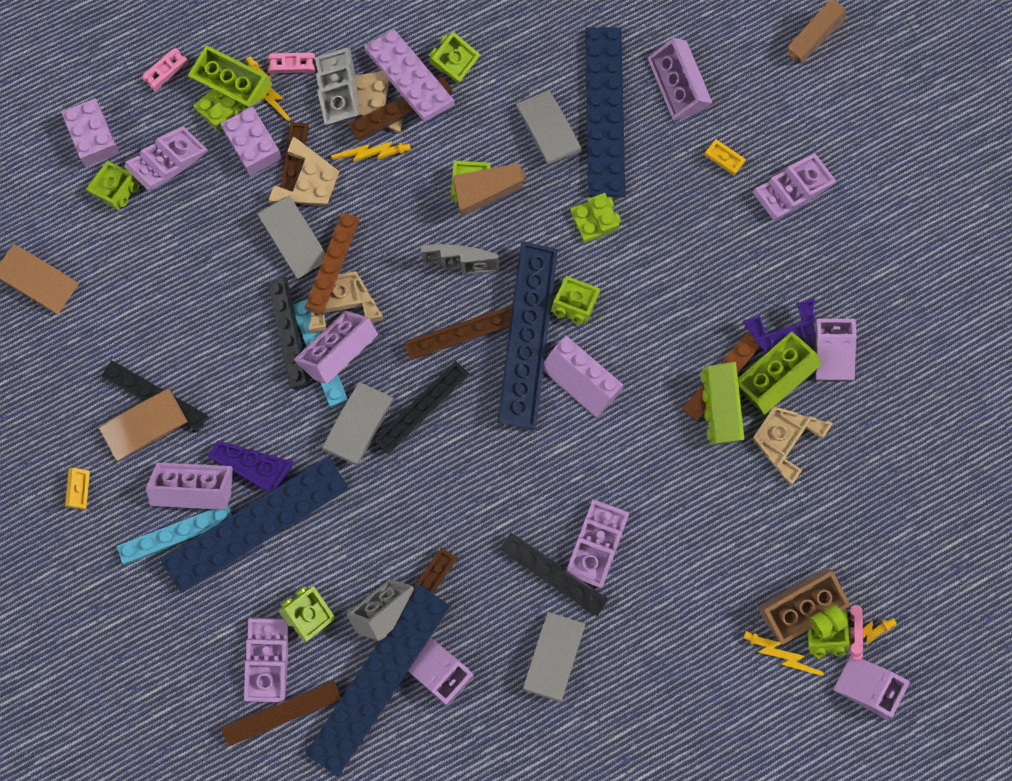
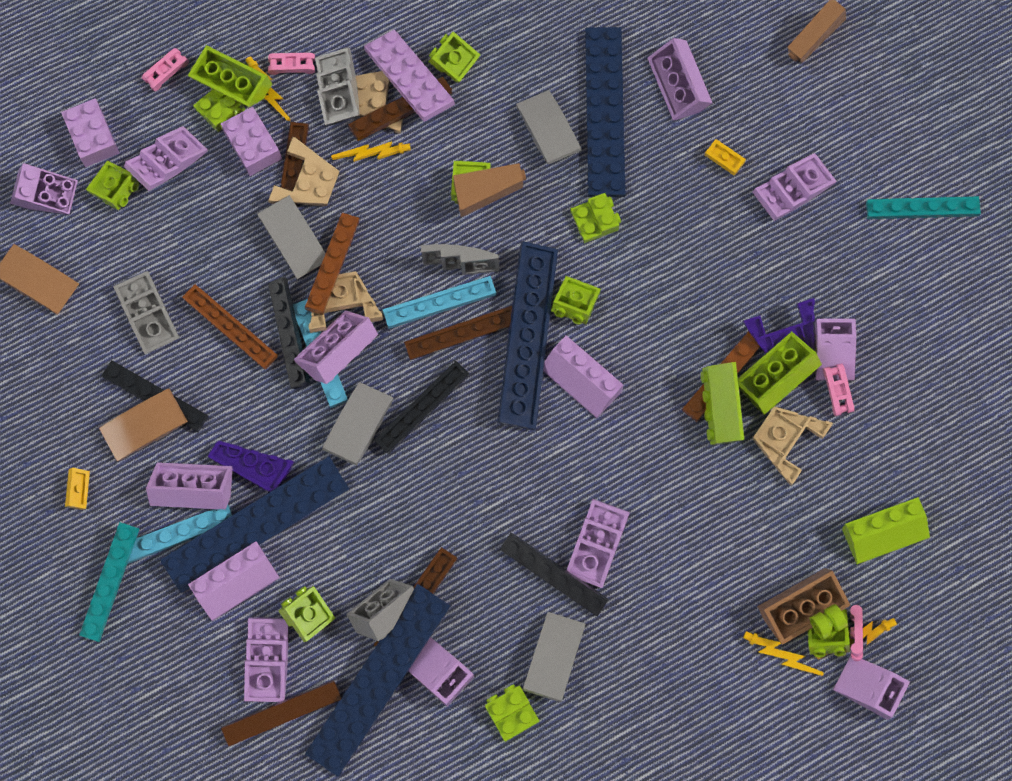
(43, 190): none -> lavender slope
(109, 582): none -> teal plate
(146, 312): none -> light grey slope
(230, 327): none -> dark orange plate
(234, 581): none -> lavender slope
(439, 302): none -> medium azure plate
(511, 712): none -> lime plate
(838, 389): none -> bright pink plate
(887, 530): none -> lime slope
(923, 207): none -> teal plate

